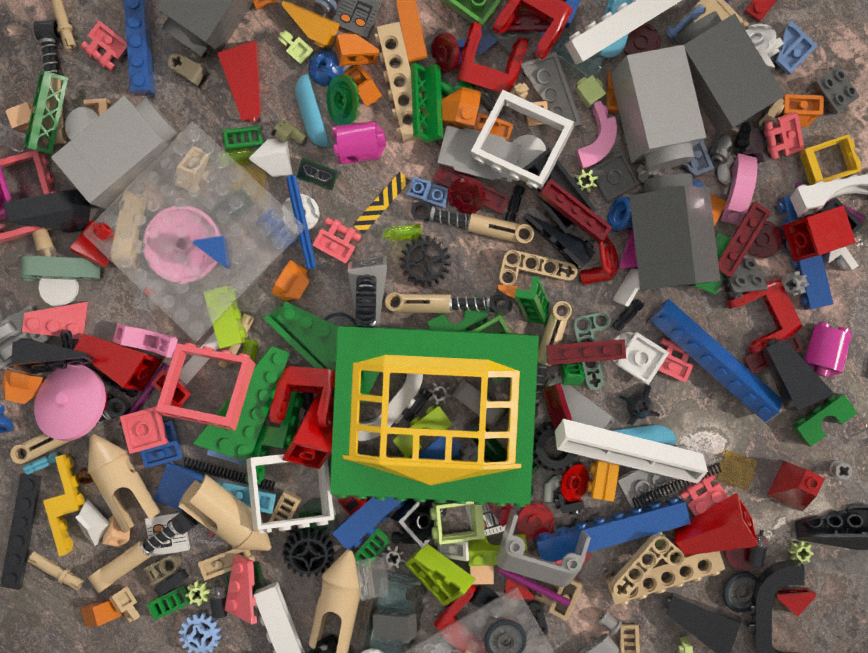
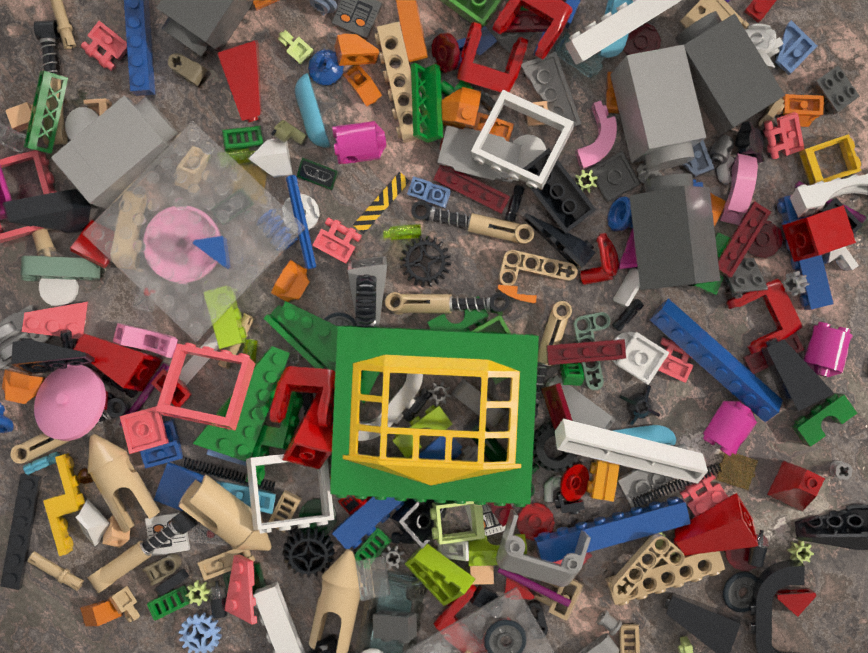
(102, 231): red plate -> none
(313, 25): light orange slope -> none
(341, 89): green gear -> none
(466, 195): dark red tile -> none
(520, 90): tan plate -> none
(533, 303): green fence -> none
(575, 211): dark red plate -> none
(590, 90): yellowish green brick -> none
(672, 31): medium blue hinge -> none
(730, 426): none -> dark pink cylinder

